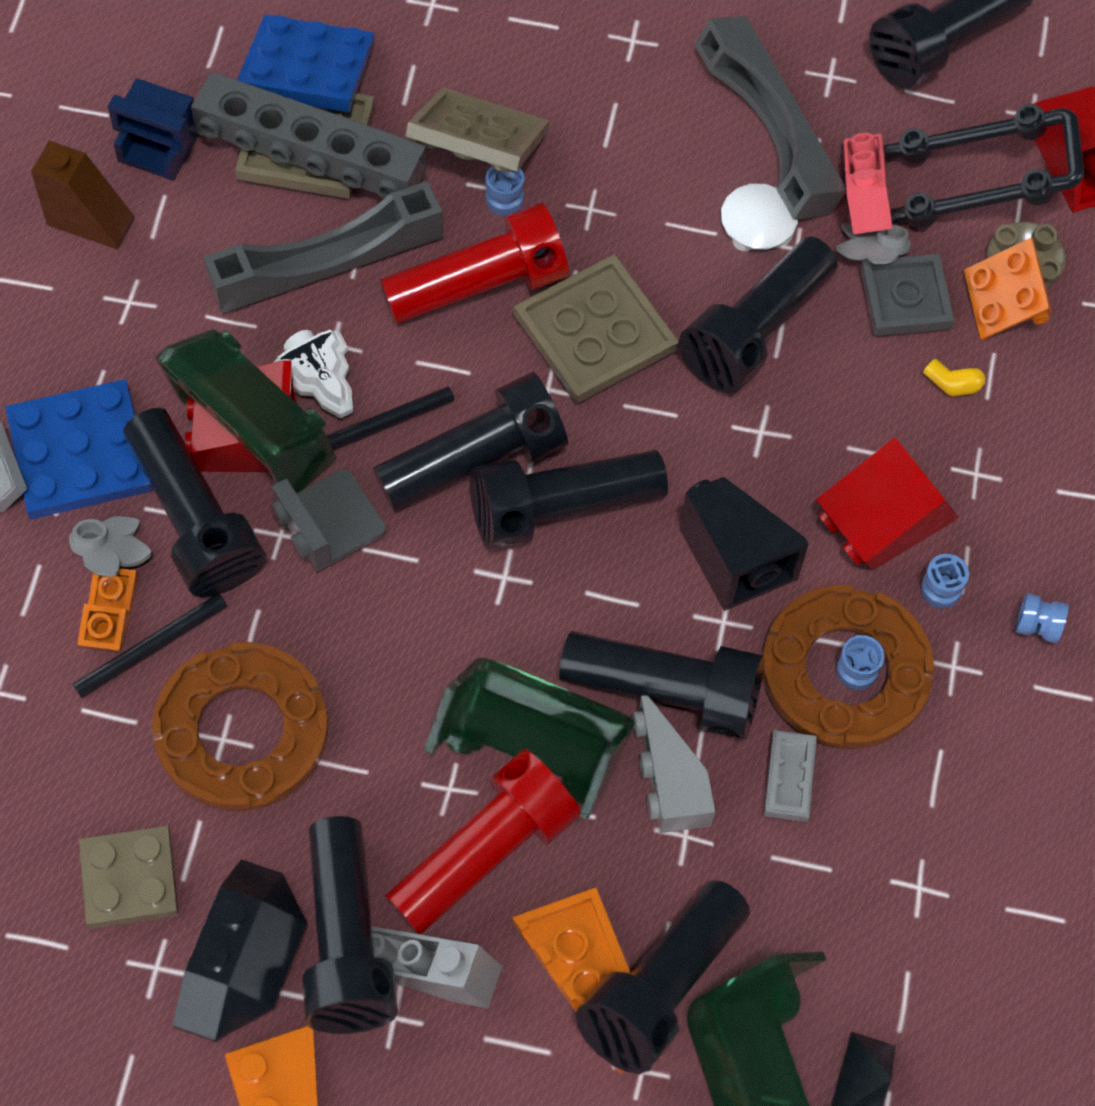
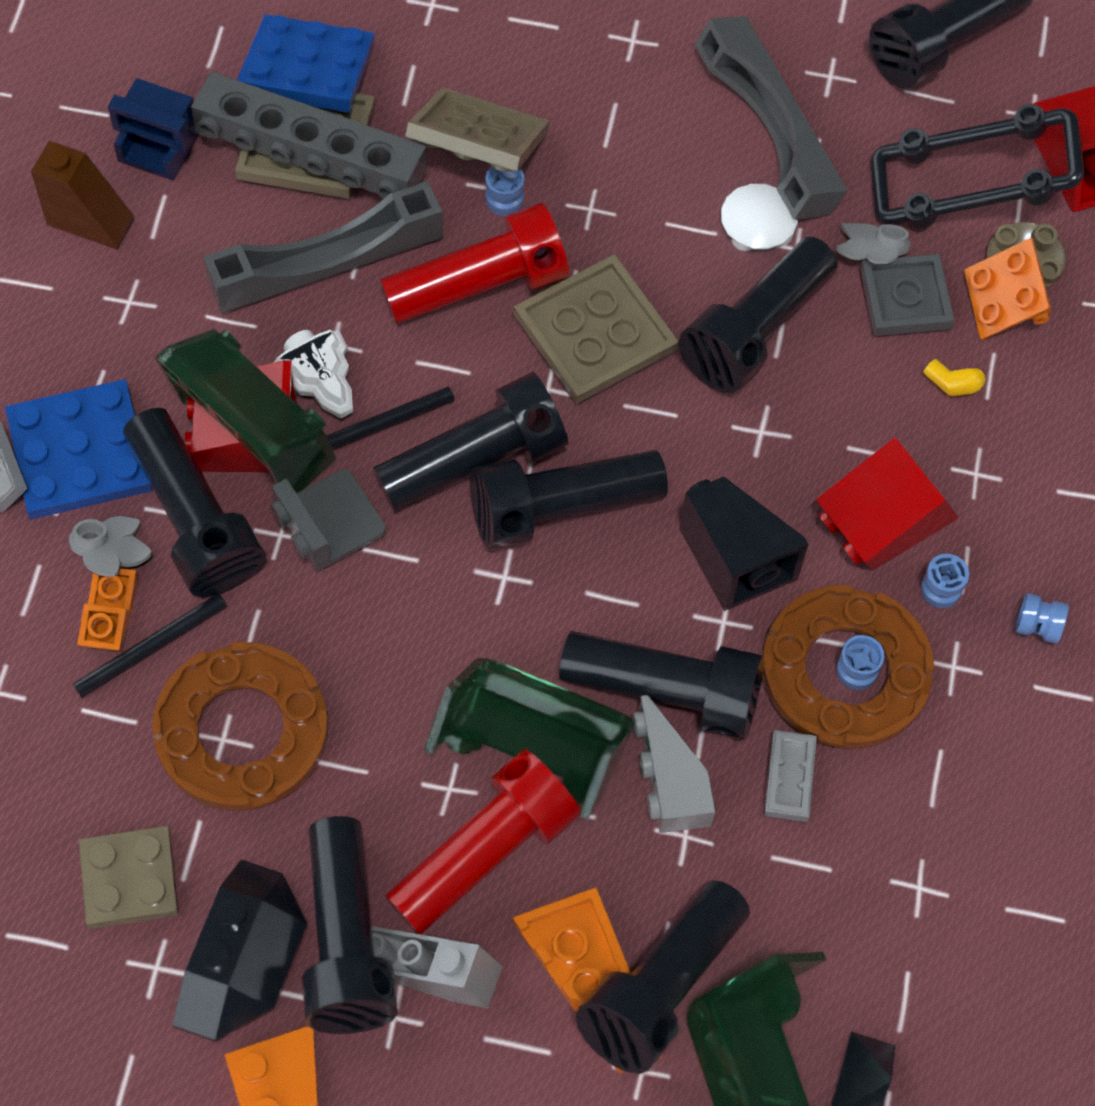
(867, 183): coral slope -> none

